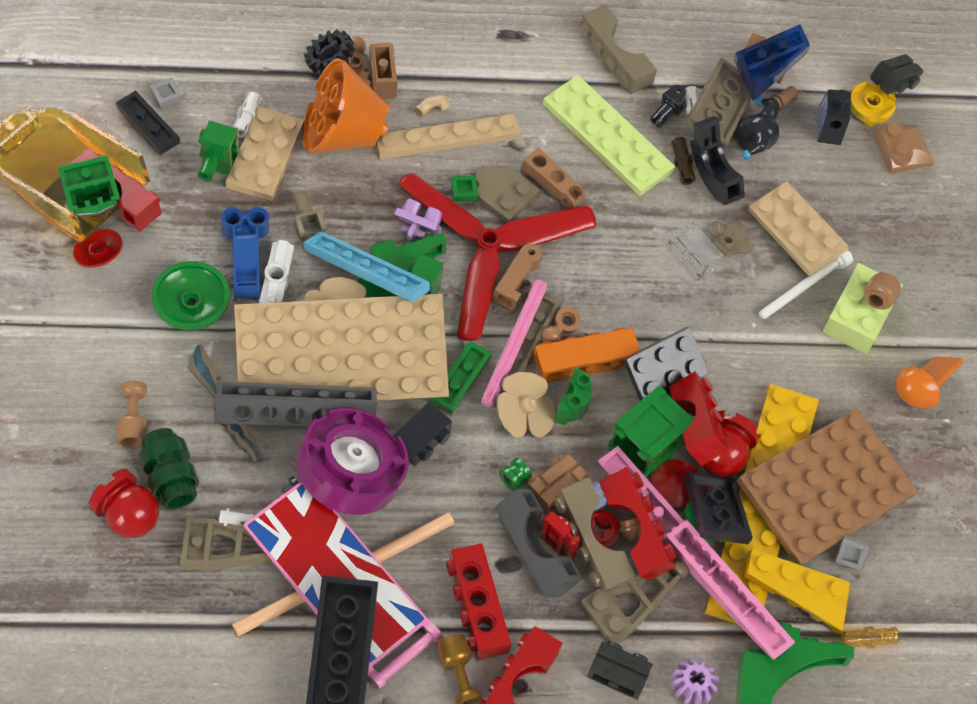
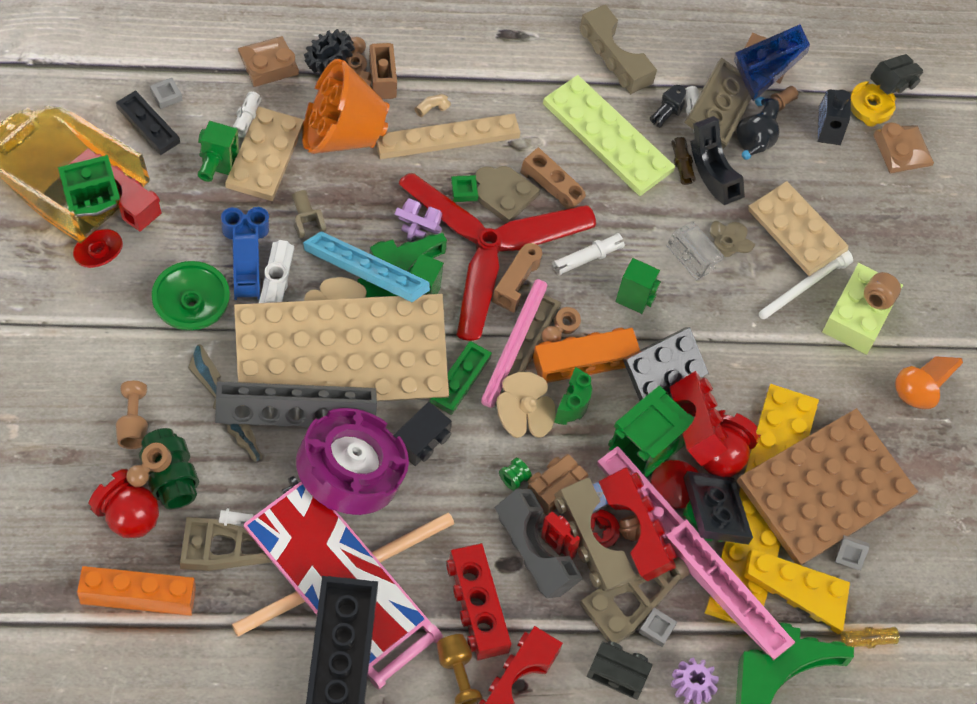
(136, 590): none -> orange brick
(139, 474): none -> medium nougat plate
(268, 61): none -> medium nougat slope
(596, 250): none -> white pin
(638, 286): none -> green brick
(658, 627): none -> light grey plate

